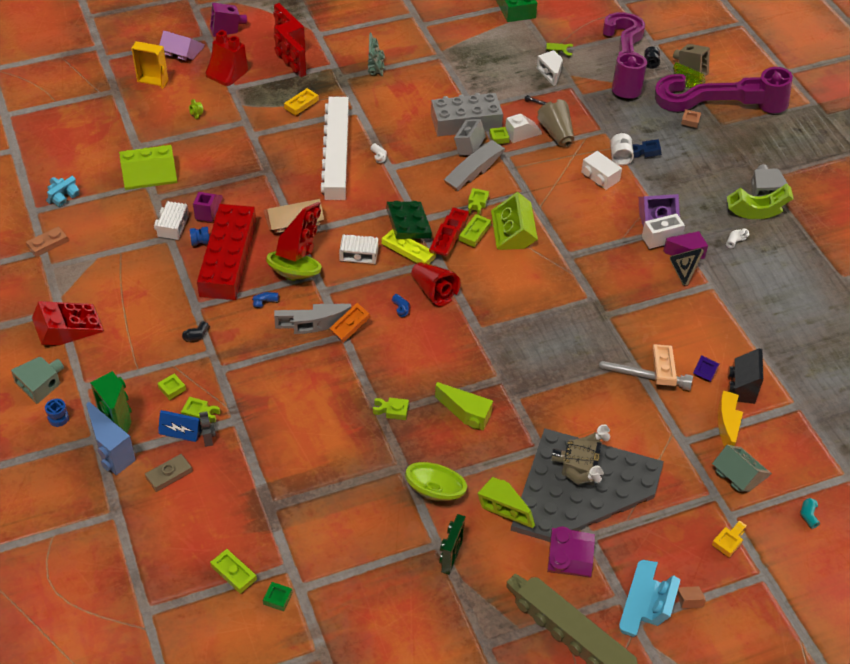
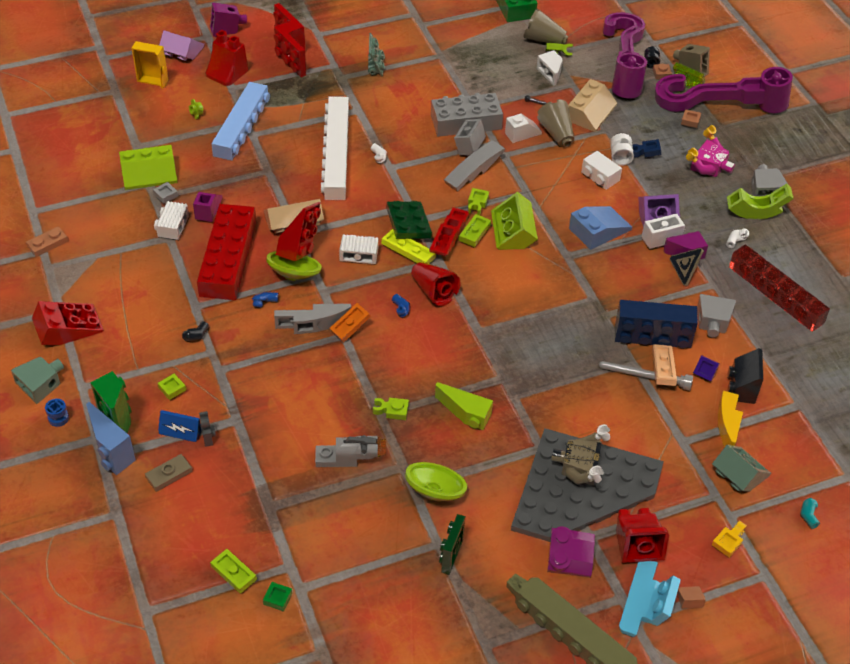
(61, 187): medium azure hips -> none
(165, 192): none -> light grey plate
(195, 406): lime plate -> none
(199, 236): blue wheel -> none
(240, 121): none -> light blue brick
(301, 101): yellow plate -> none
(349, 450): none -> light grey plate
(499, 135): lime plate -> none
(503, 500): lime slope -> none
(544, 29): none -> dark tan cone
(592, 105): none -> tan slope
(597, 225): none -> medium blue slope
(641, 536): none -> red hips
(655, 323): none -> dark blue brick
(661, 70): none -> nougat plate
(711, 156): none -> dark pink torso
(714, 314): none -> light grey torso
(779, 288): none -> clear red brick

